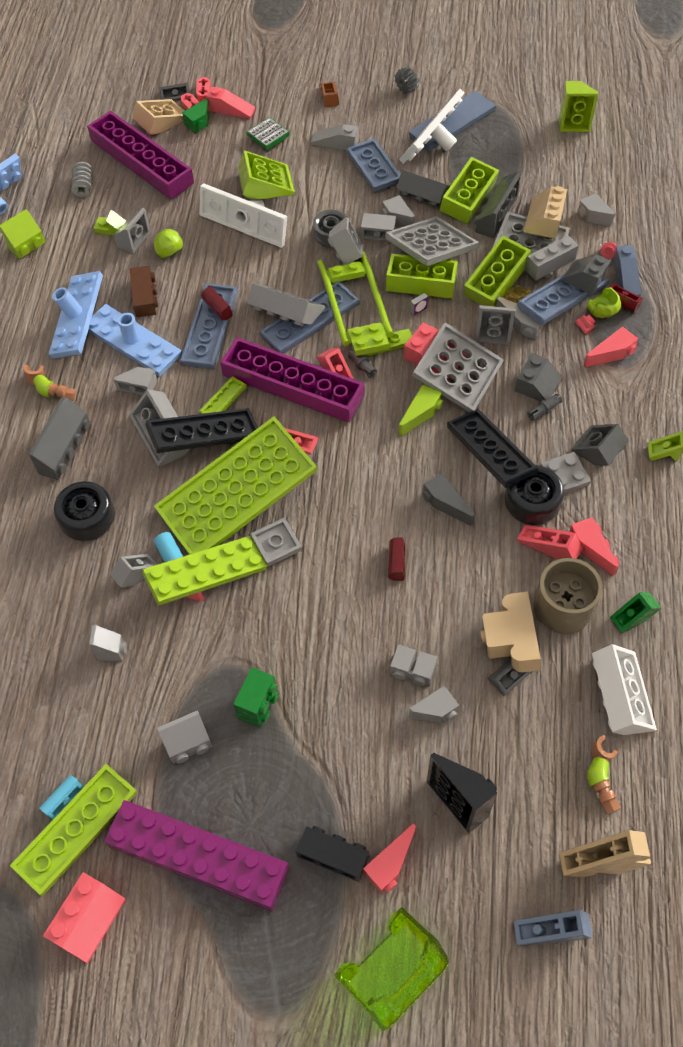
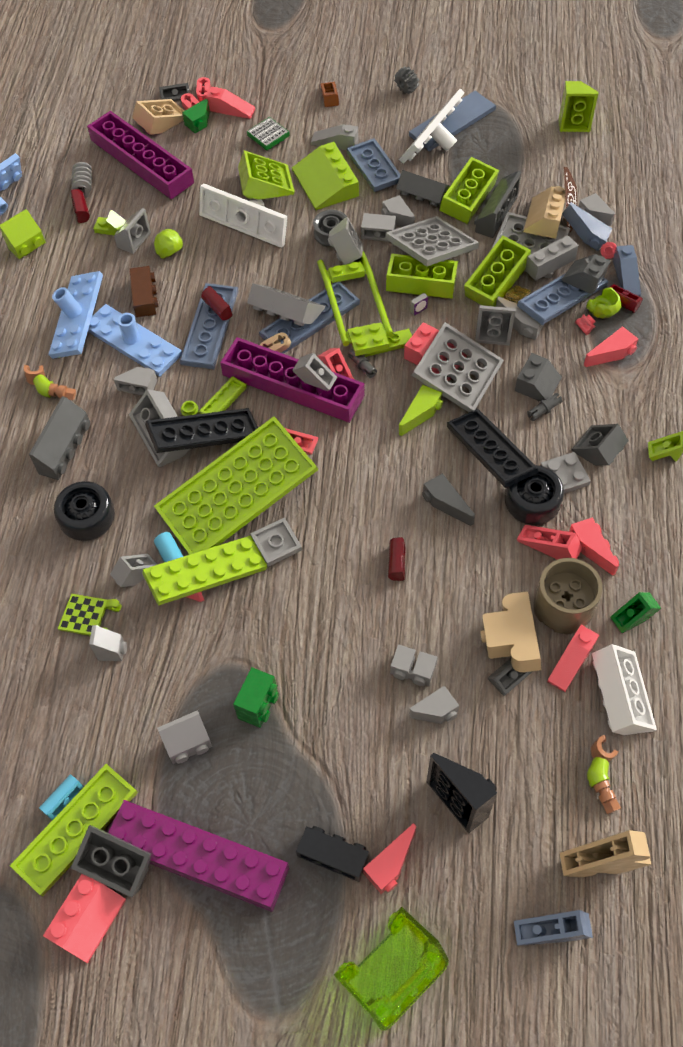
(80, 206): none -> dark red brick
(84, 612): none -> lime flag
(112, 861): none -> dark grey slope
(189, 408): none -> lime plate
(275, 344): none -> tan beam
(314, 372): none -> light grey slope
(326, 177): none -> lime slope
(570, 191): none -> reddish brown sticker
(573, 658): none -> coral slope
(589, 228): none -> sand blue slope

